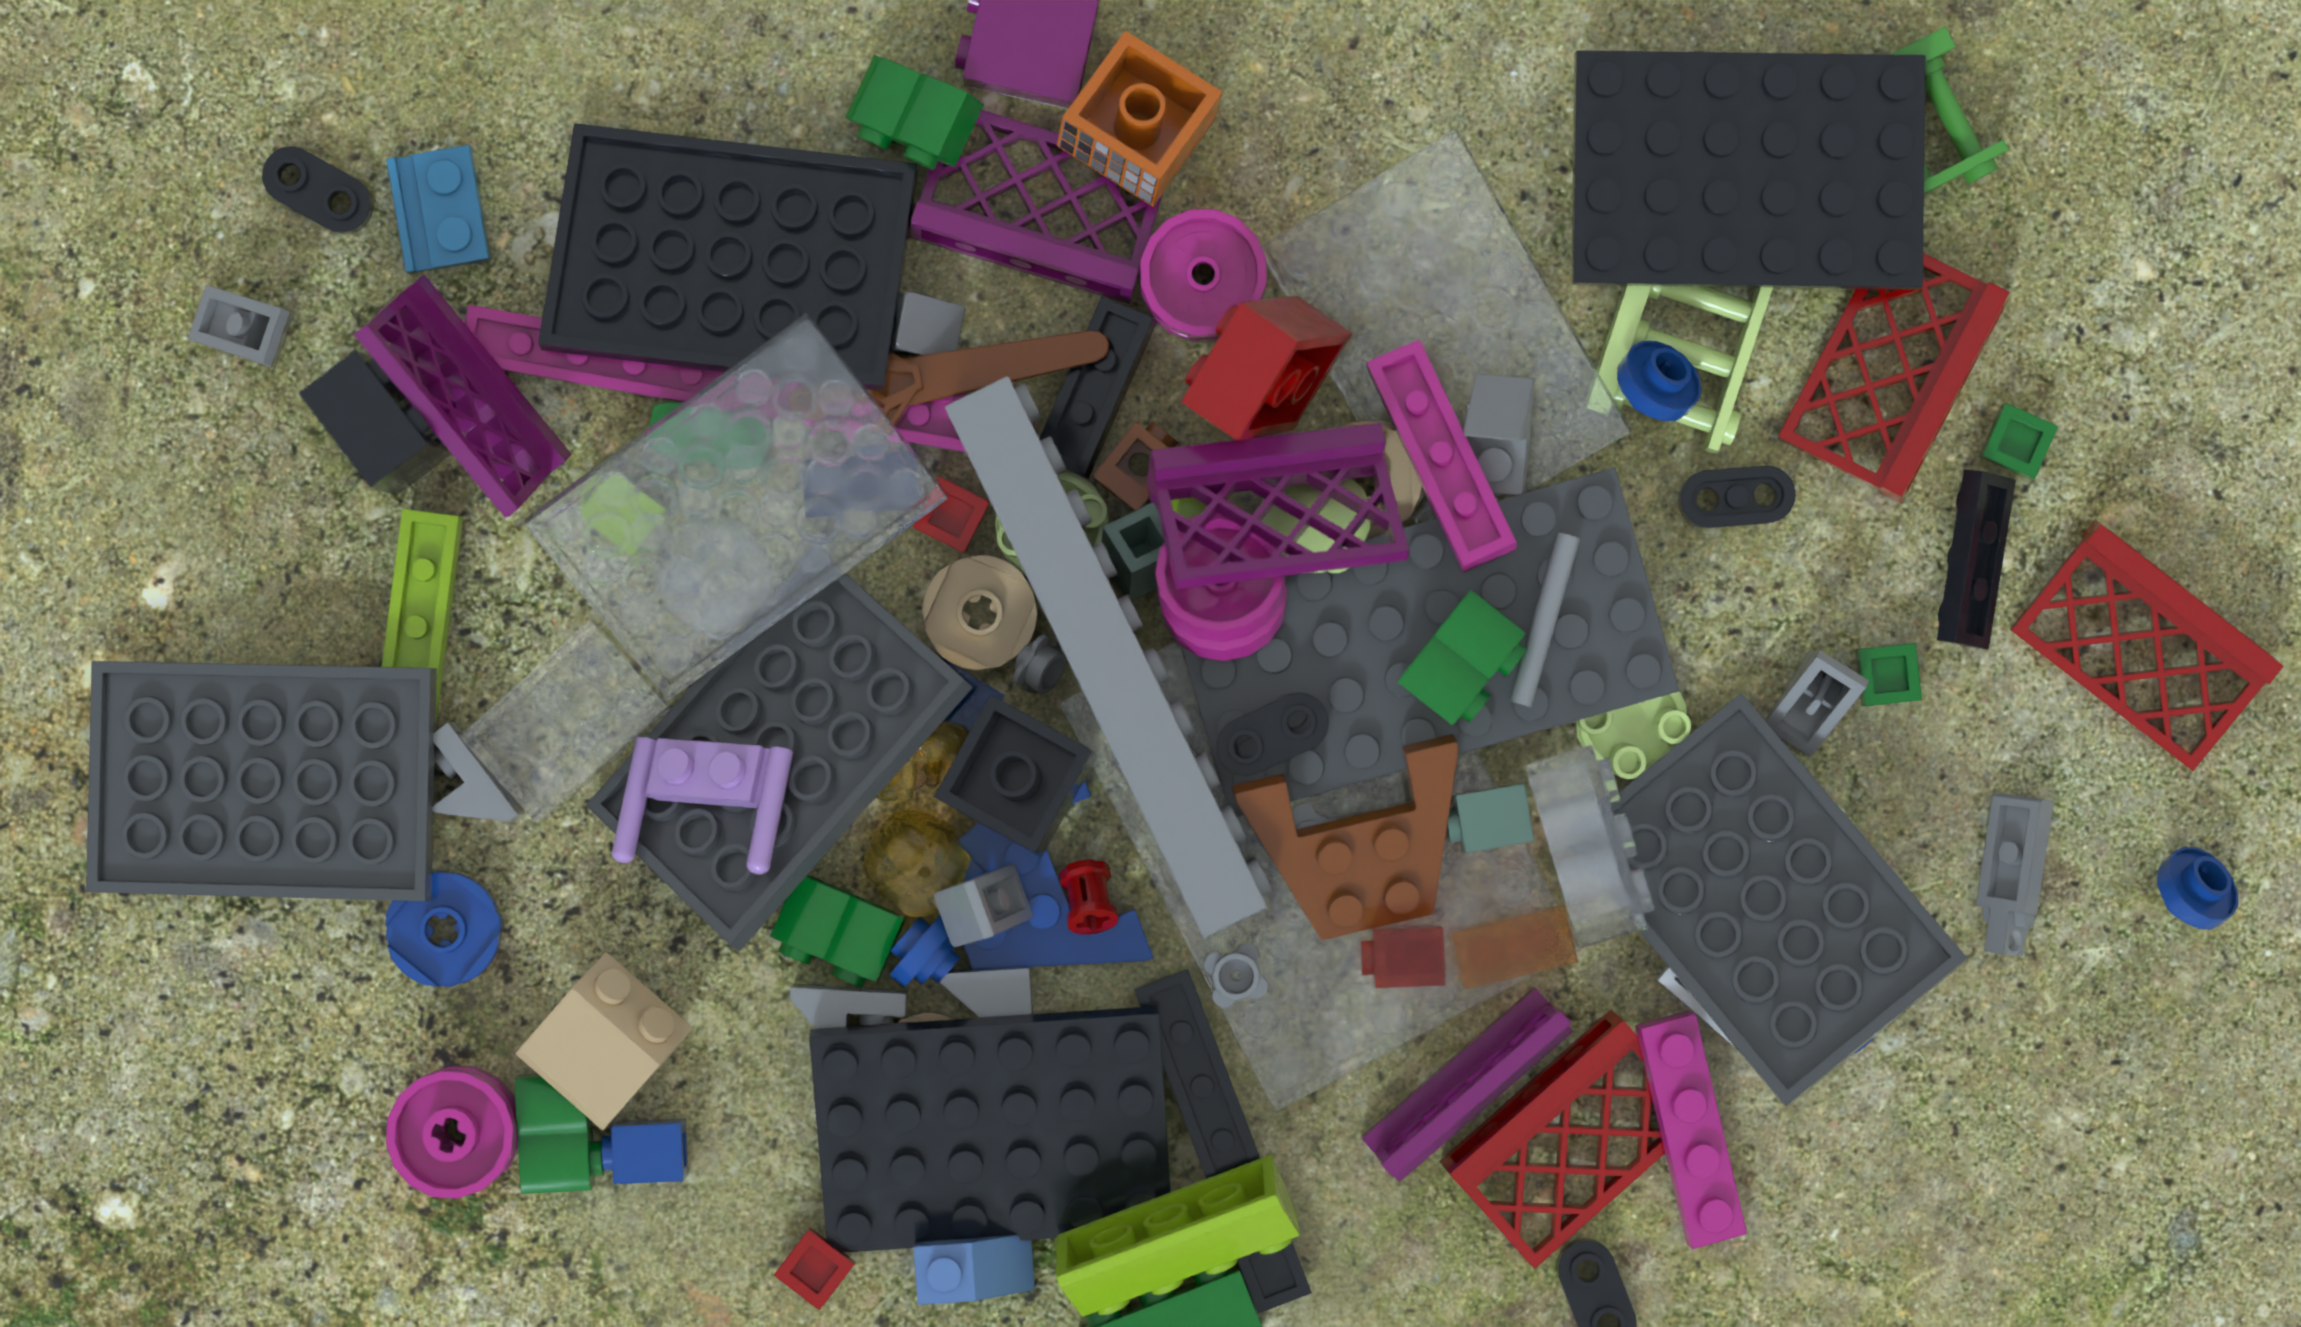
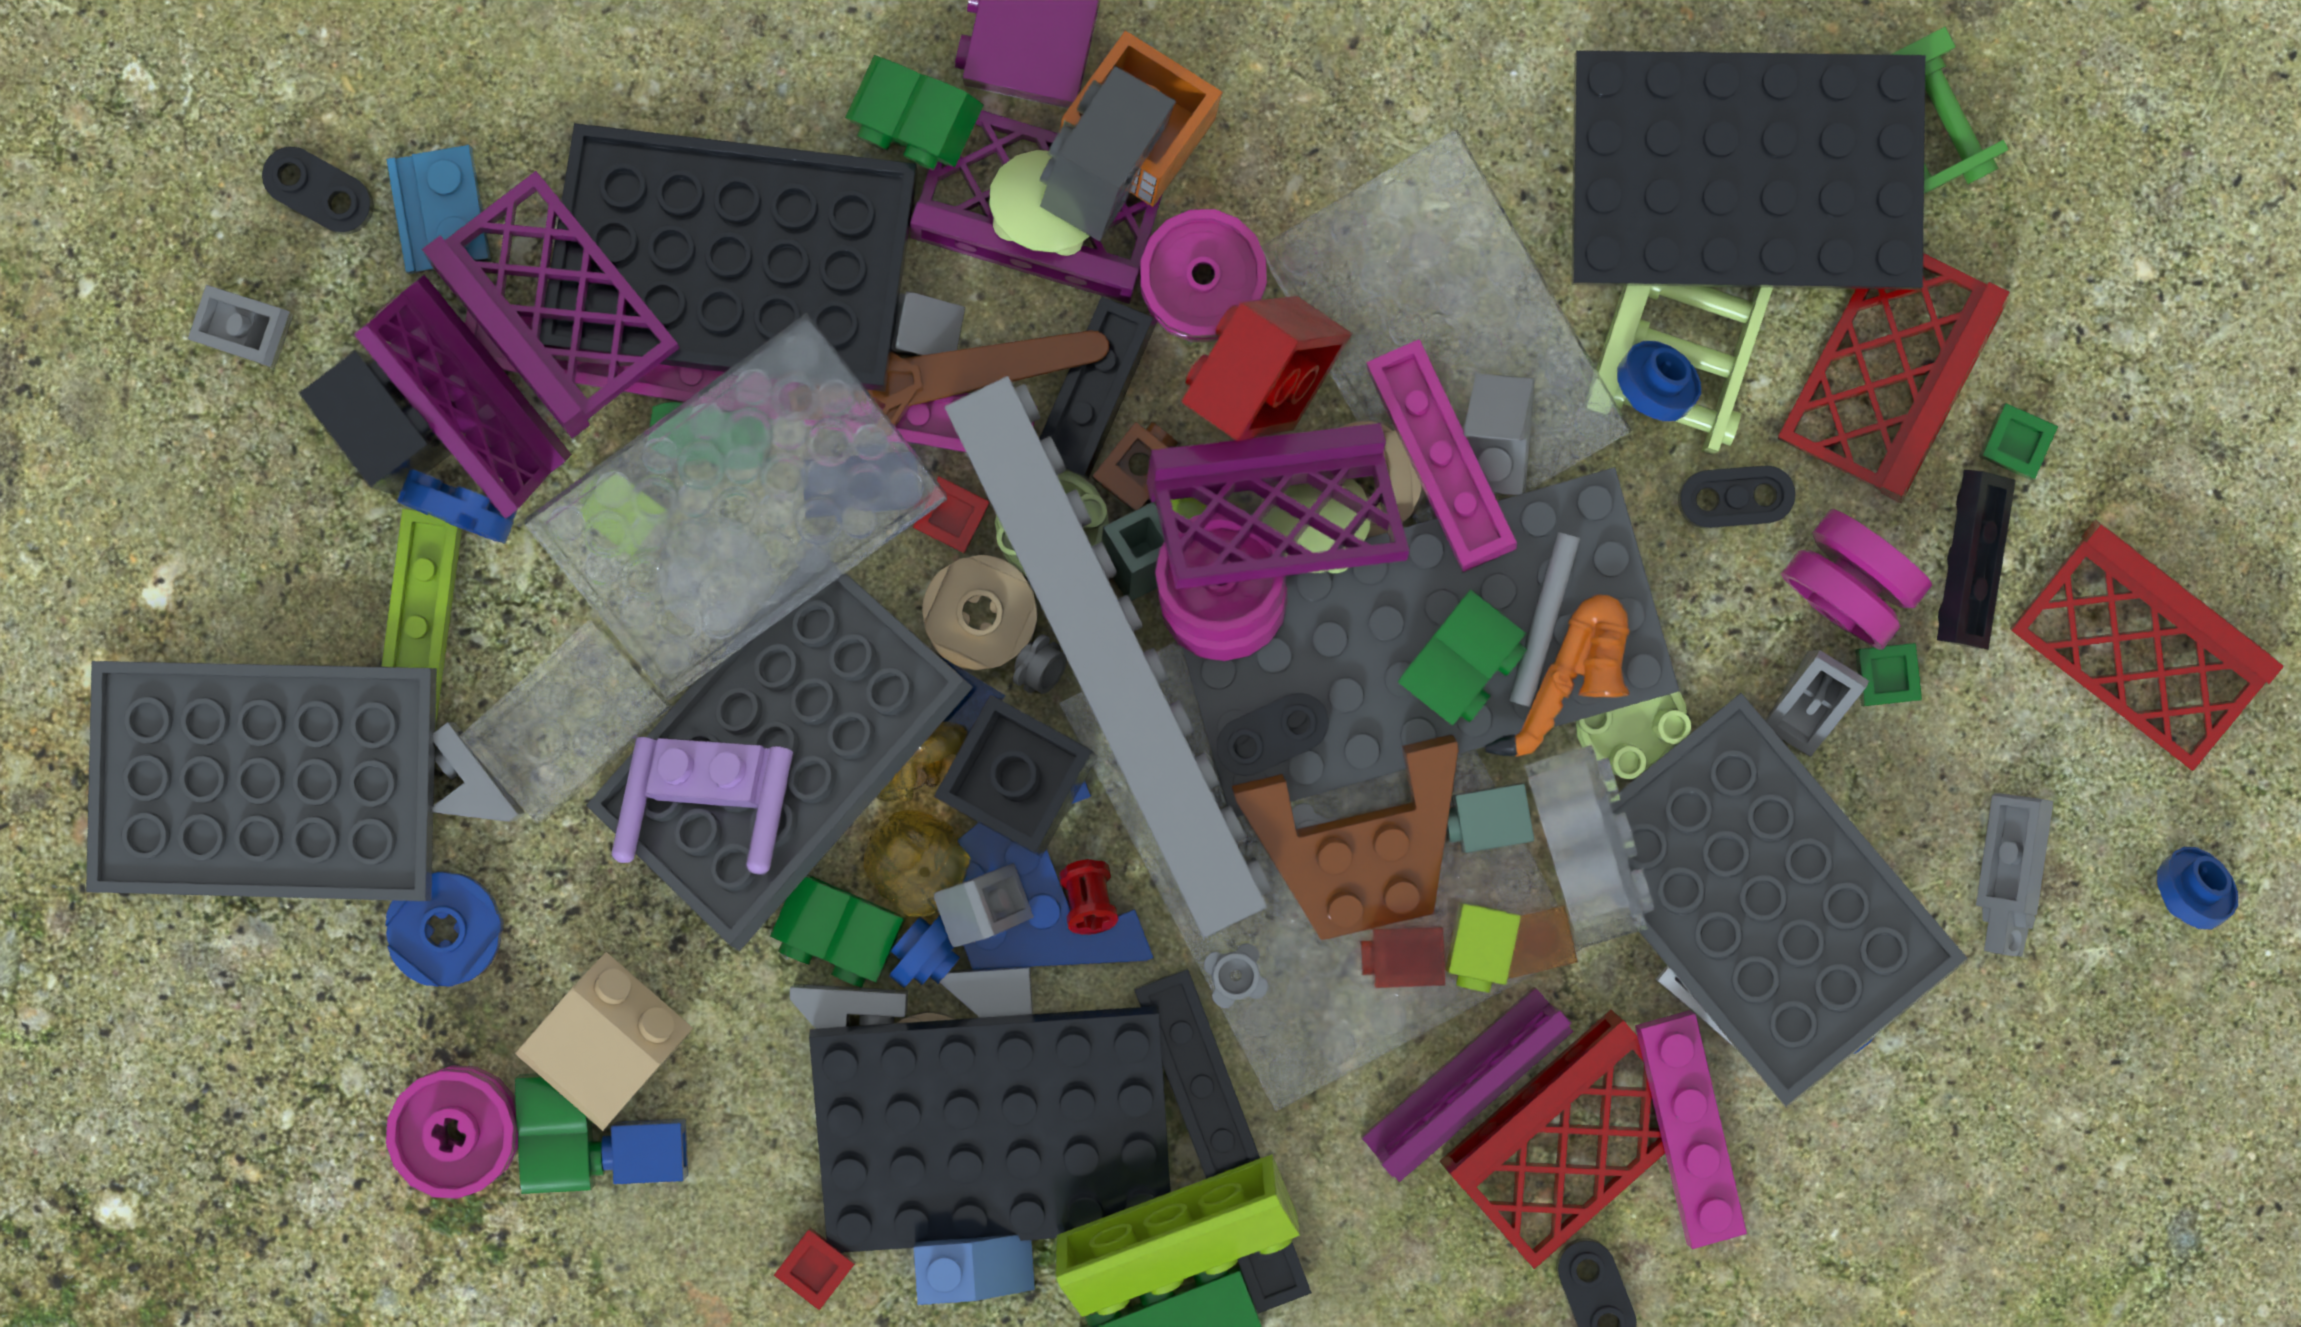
(455, 506): none -> blue plate
(513, 336): none -> magenta fence
(1017, 209): none -> yellowish green dish
(1102, 154): none -> dark grey brick
(1482, 946): none -> lime brick
(1590, 649): none -> orange piece
(1861, 572): none -> dark pink wheel

